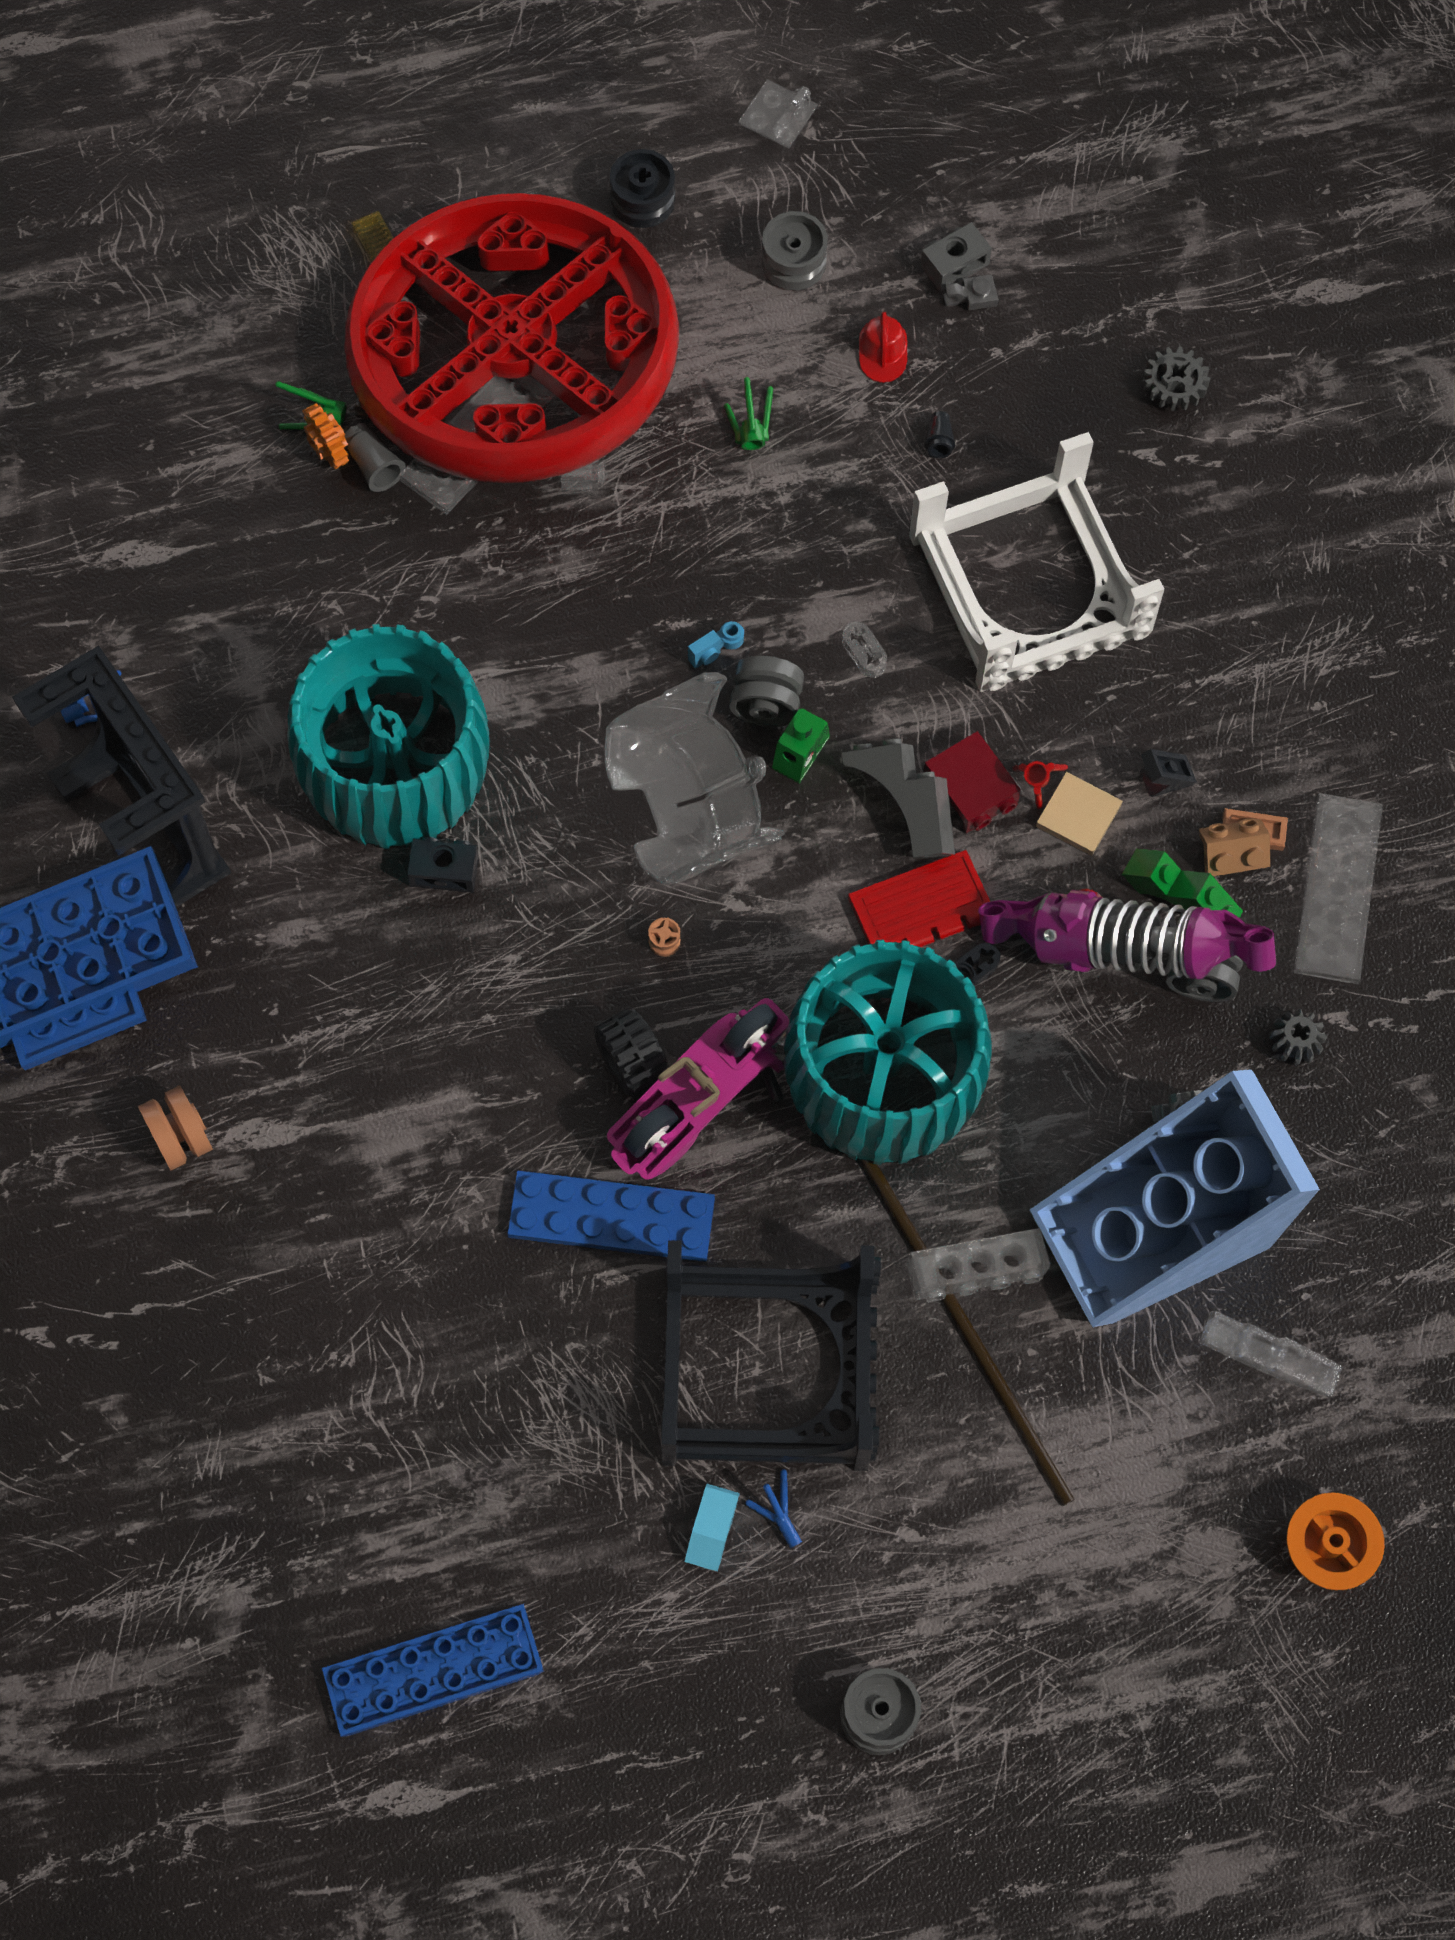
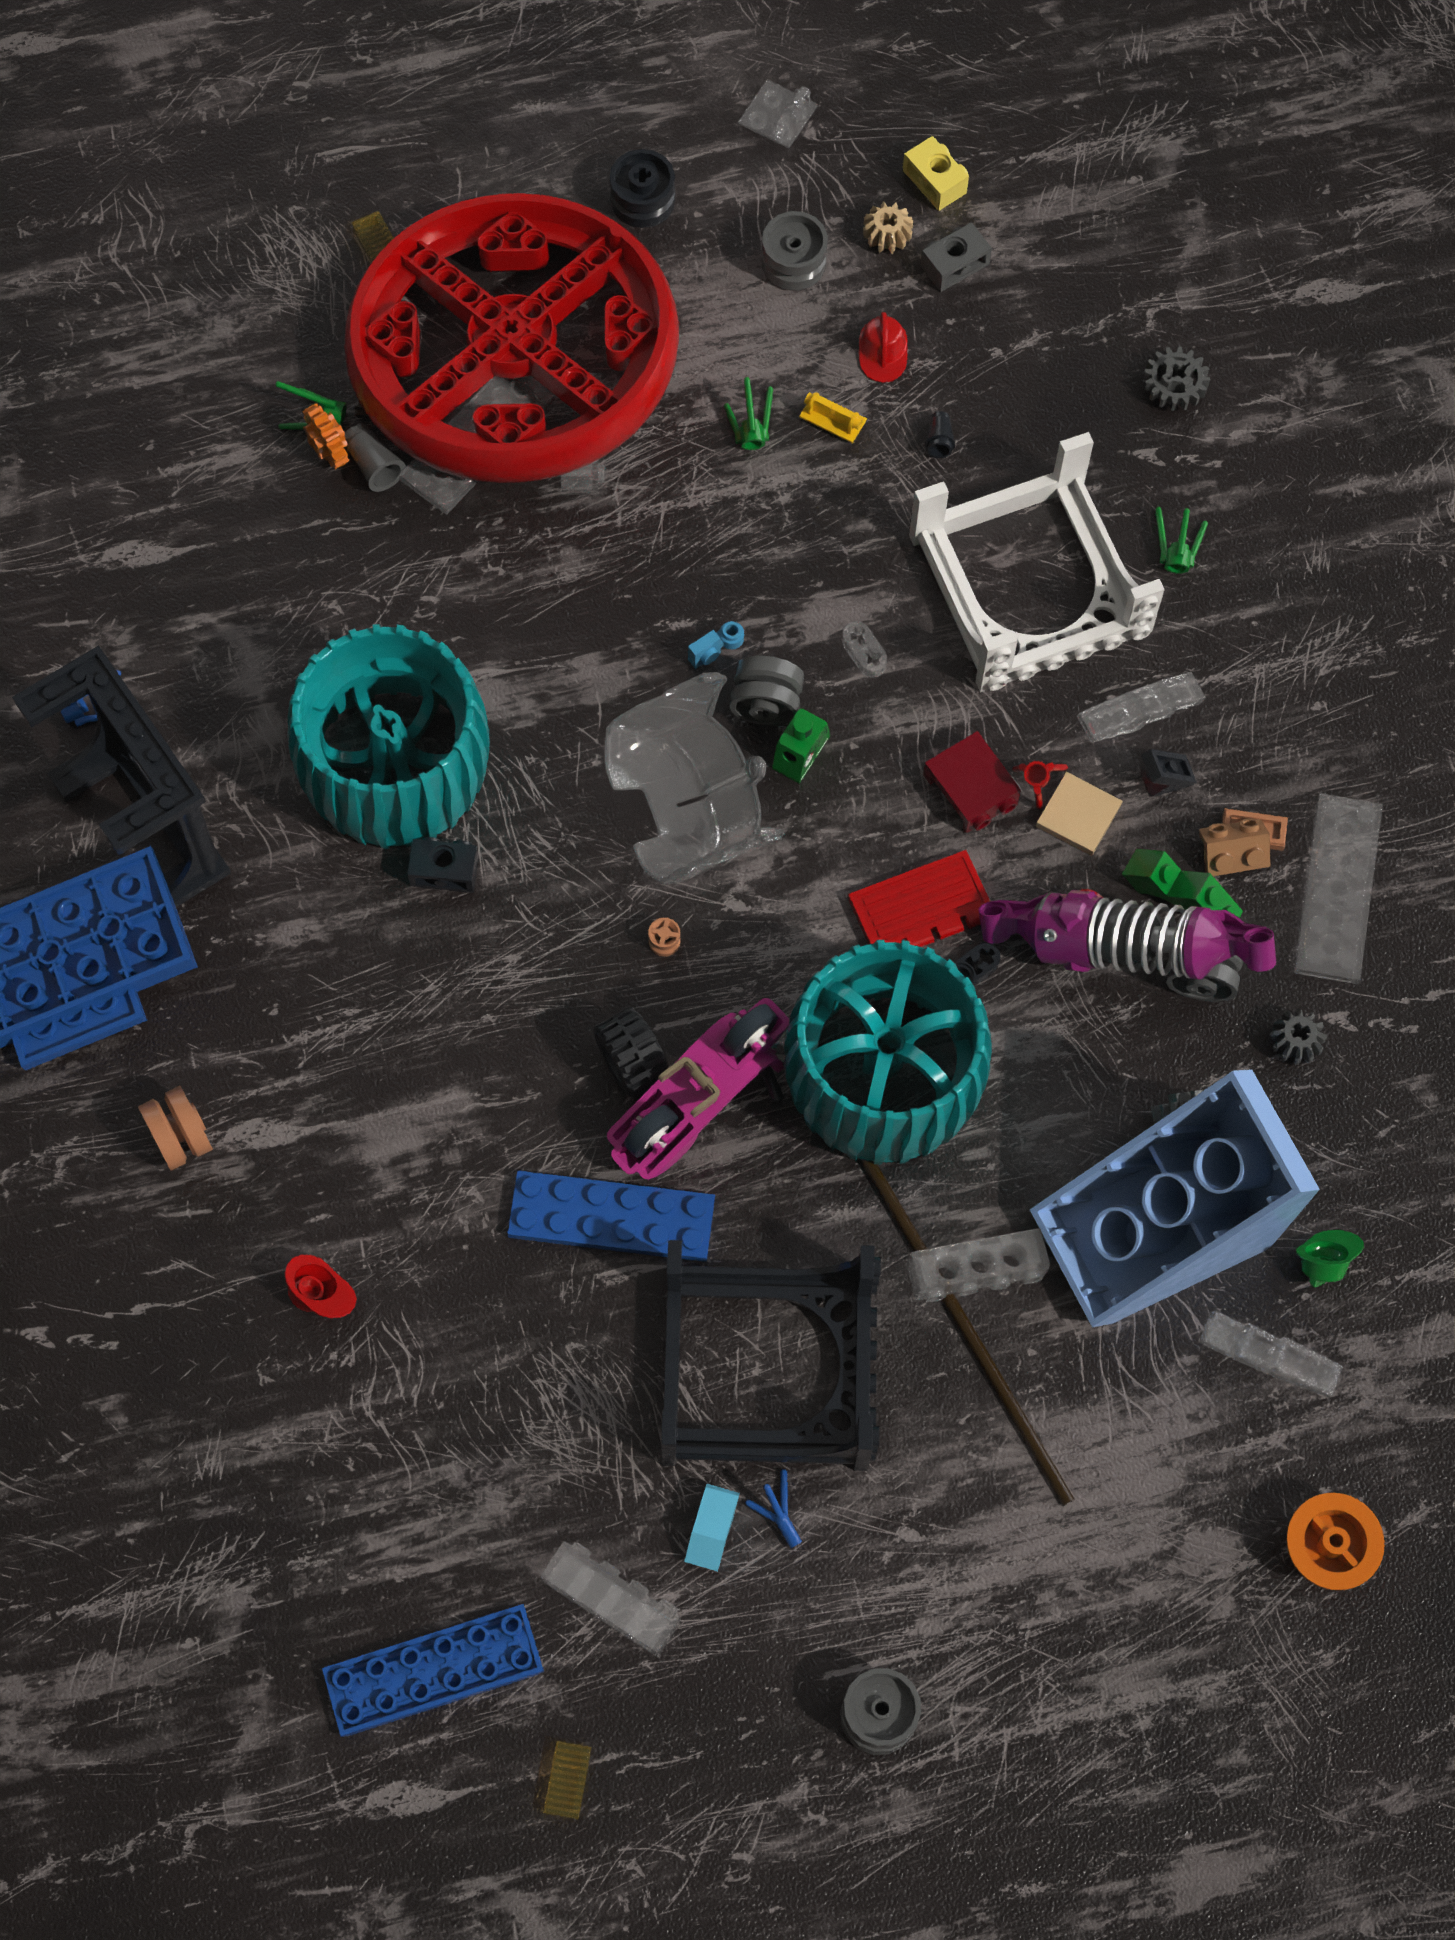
(318, 1288): none -> red piece
(567, 1780): none -> clear yellow tile
(611, 1598): none -> clear brick
(832, 417): none -> yellow hinge
(887, 227): none -> tan gear
(919, 795): dark grey arch -> none
(941, 187): none -> light yellow brick
(975, 291): flat silver plate -> none
(1140, 706): none -> clear slope
(1178, 556): none -> green plant
(1328, 1255): none -> green piece

